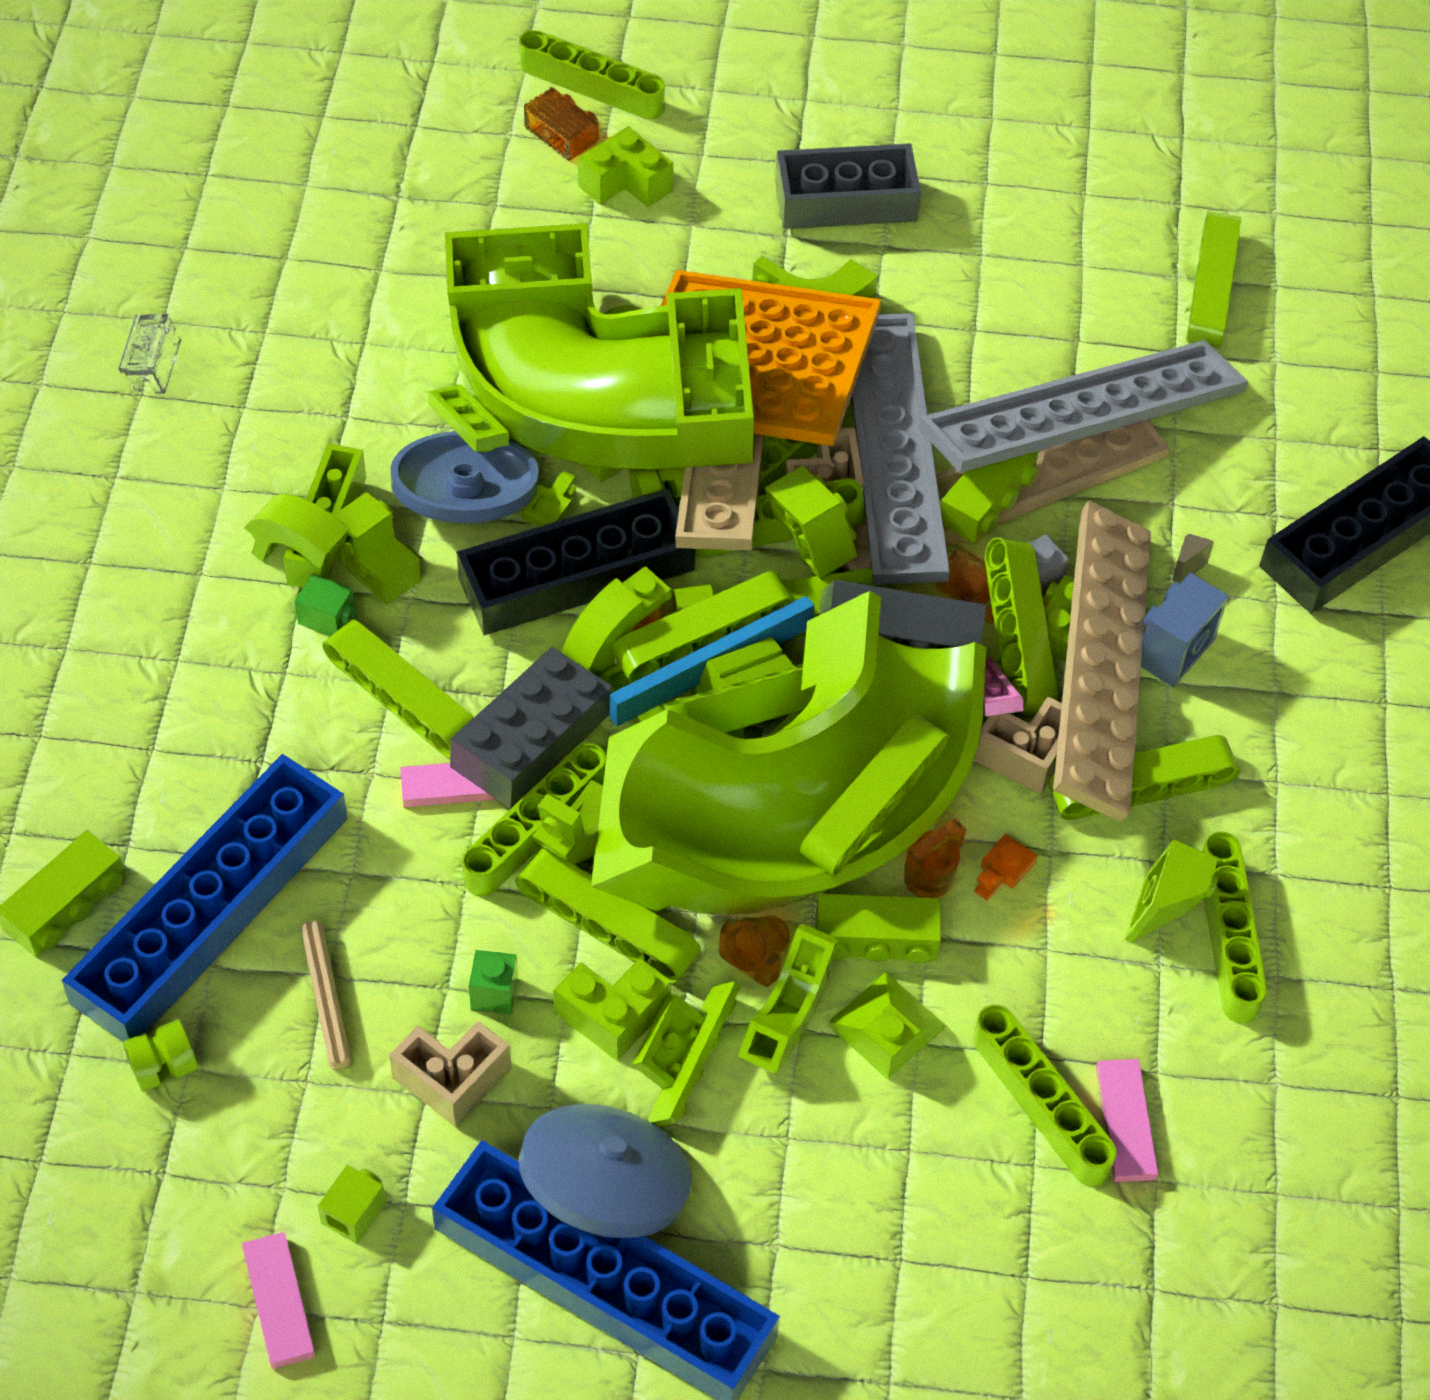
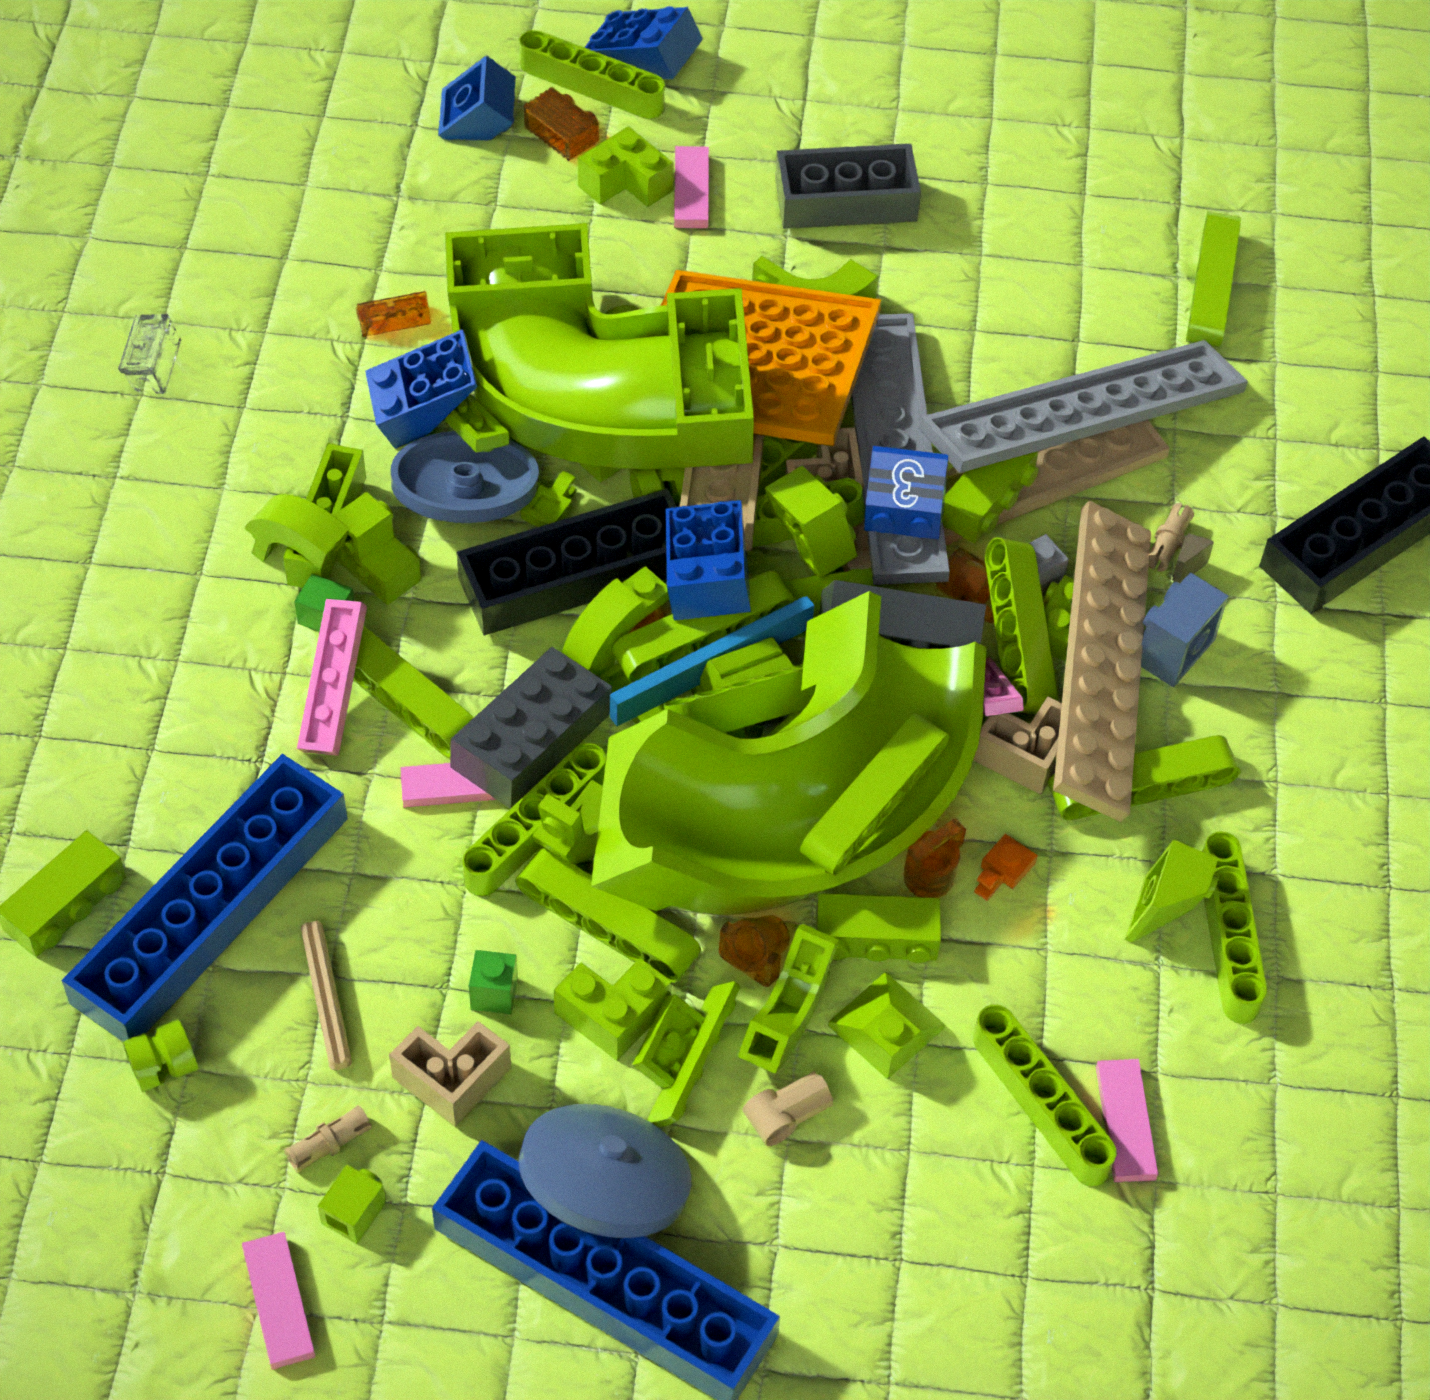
(327, 1139): none -> tan pin
(332, 677): none -> bright pink plate
(393, 313): none -> clear orange hinge
(421, 388): none -> blue slope
(478, 103): none -> blue slope
(649, 39): none -> blue slope
(691, 187): none -> bright pink tile
(707, 560): none -> blue slope
(779, 1112): none -> tan piece
(906, 492): none -> blue slope
(1170, 536): none -> tan pin

